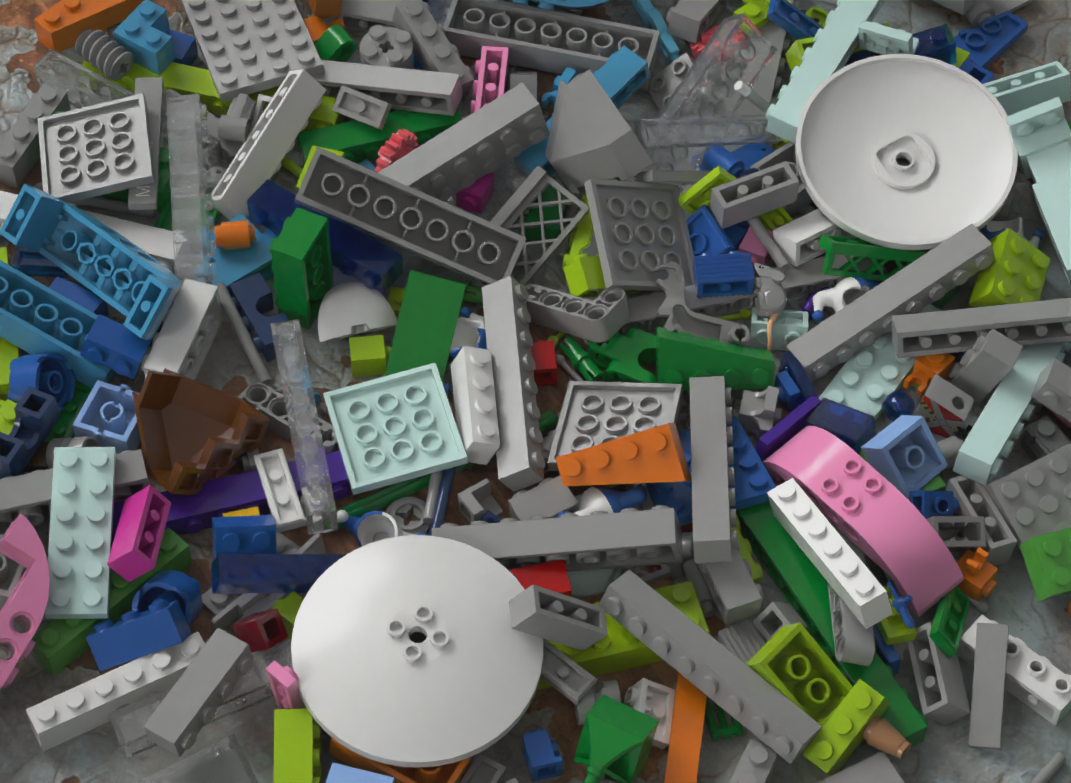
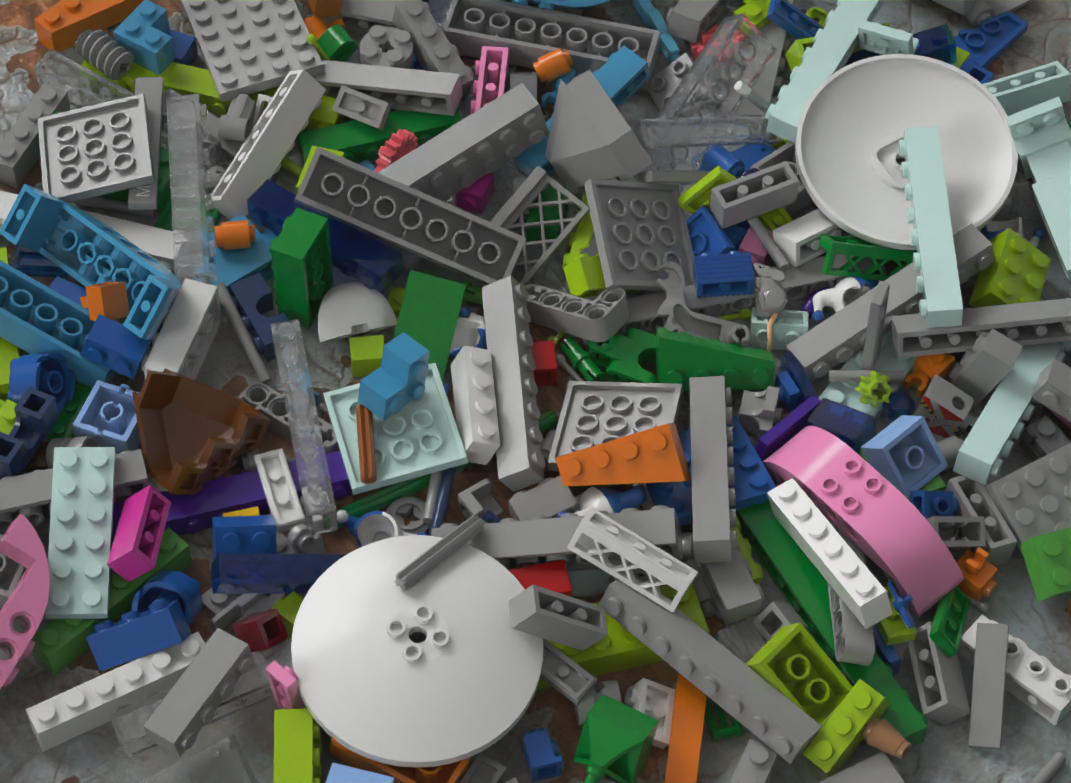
(106, 299): none -> orange brick
(301, 538): none -> light grey plate
(312, 39): none -> lime hinge
(366, 445): none -> dark orange axle
(398, 378): none -> dark azure brick
(439, 552): none -> light grey axle
(553, 65): none -> orange brick
(637, 551): none -> white fence
(854, 376): none -> light grey piece
(872, 382): none -> lime gear
(875, 326): none -> light grey tile
(932, 227): none -> light aqua brick

